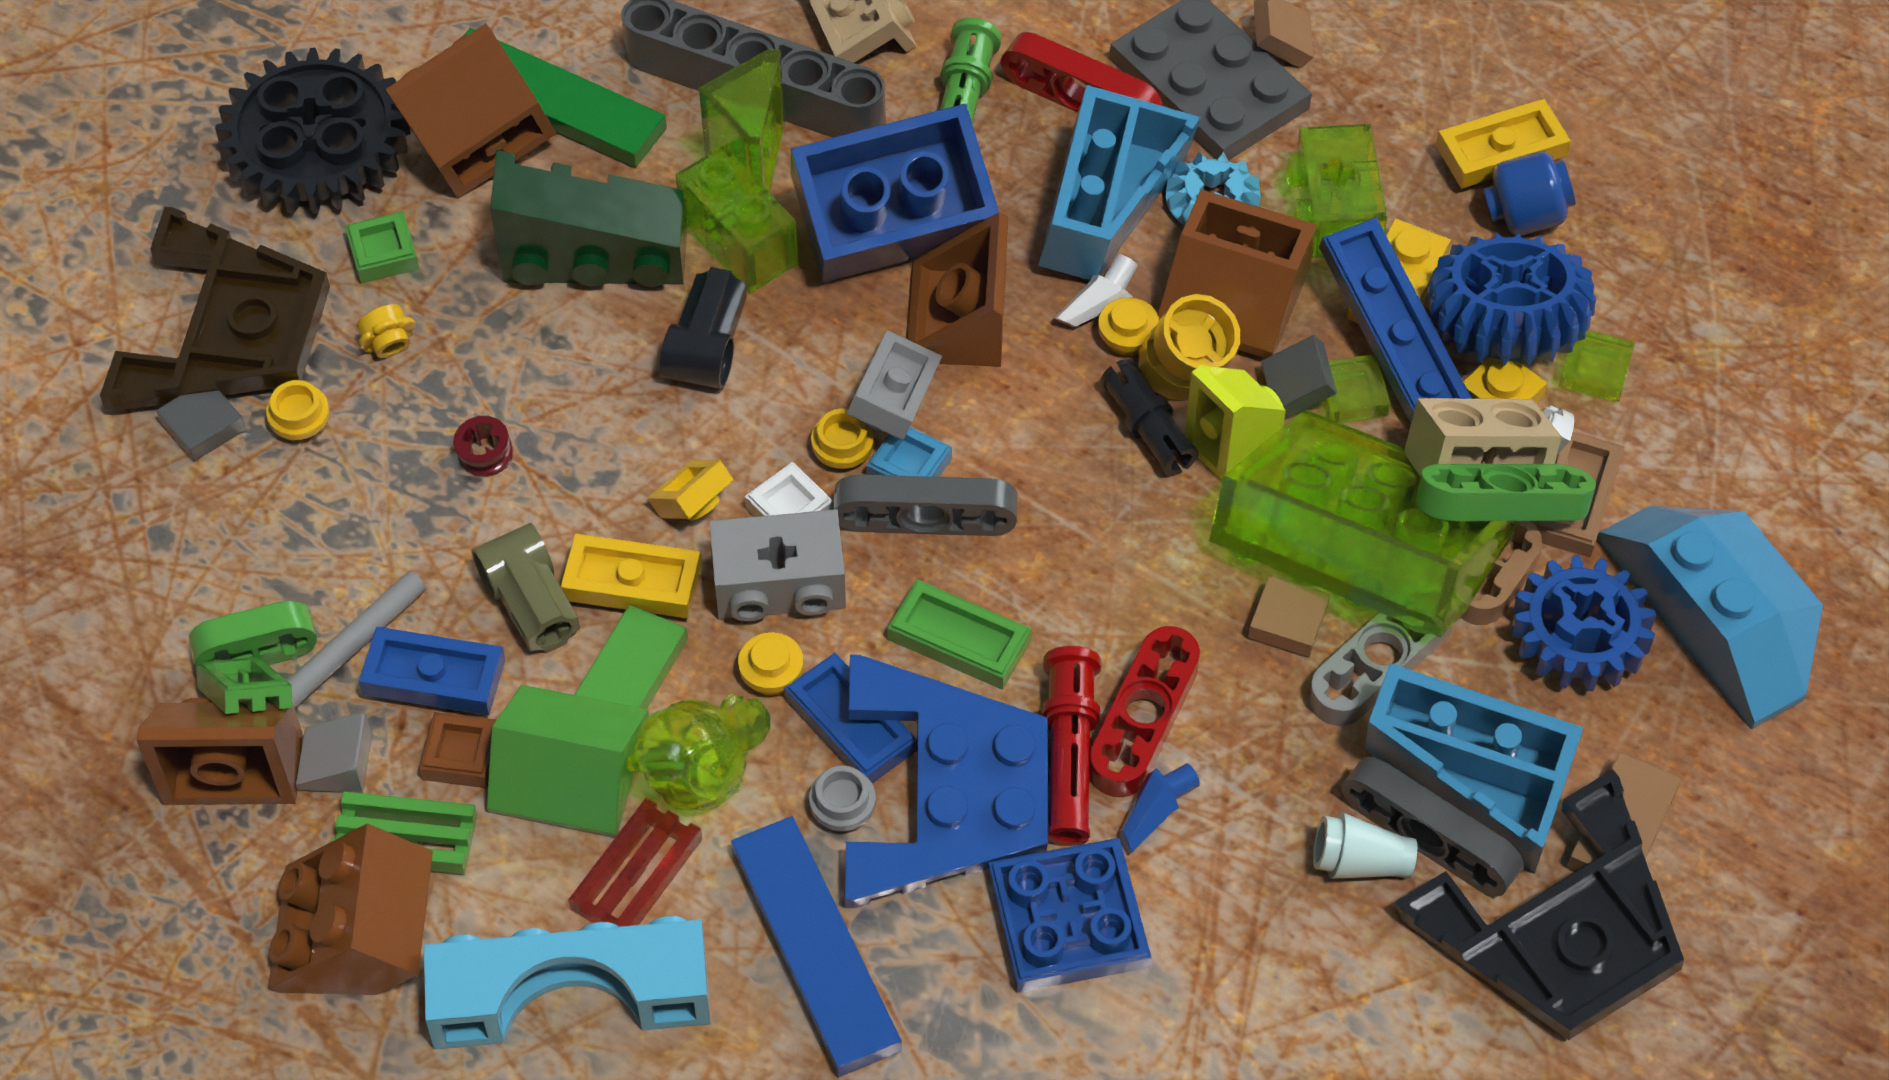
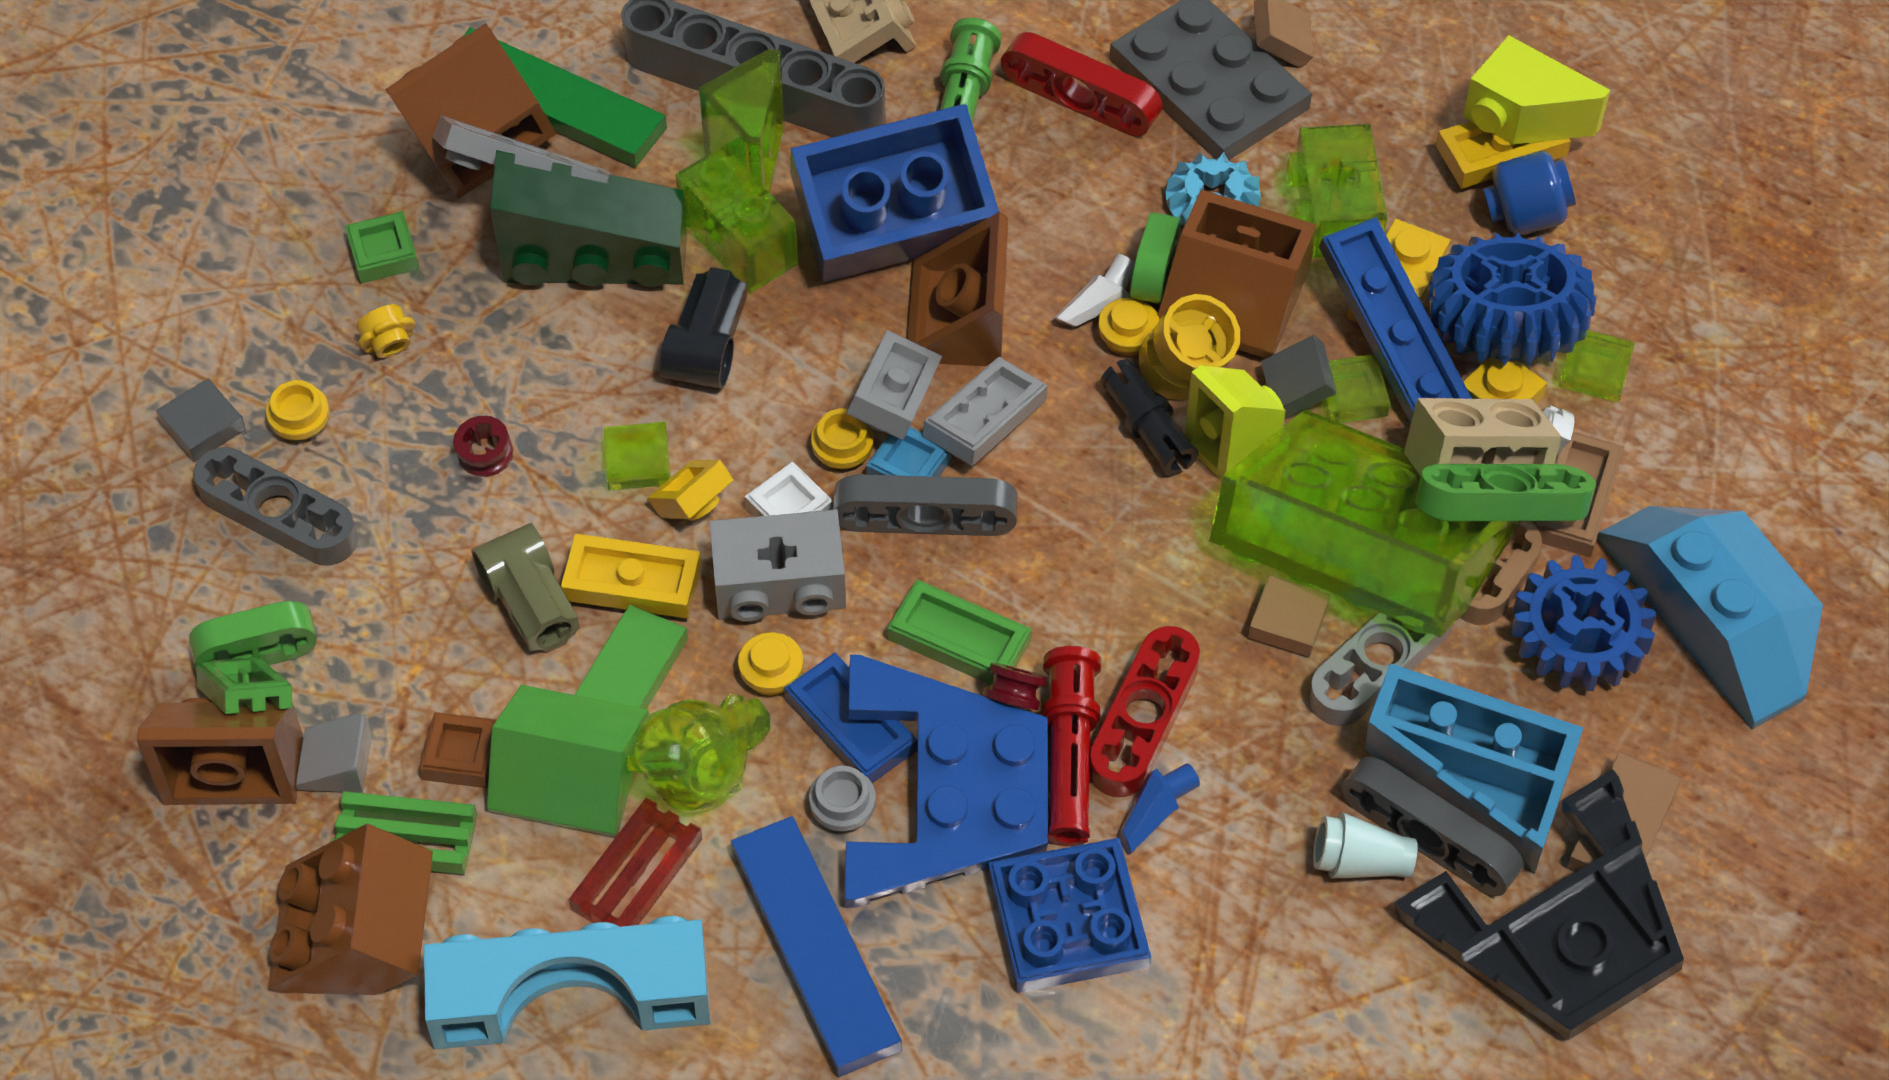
(246, 328): dark brown wing -> none
(286, 529): none -> dark grey beam
(311, 130): black gear -> none
(355, 636): light grey bar -> none
(432, 670): blue plate -> none
(473, 145): none -> light grey plate
(636, 456): none -> clear neon green tile
(985, 411): none -> light grey plate
(1014, 686): none -> dark red bush
(1111, 177): dark azure wedge -> none
(1155, 257): none -> bright green beam
(1533, 97): none -> neon yellow slope

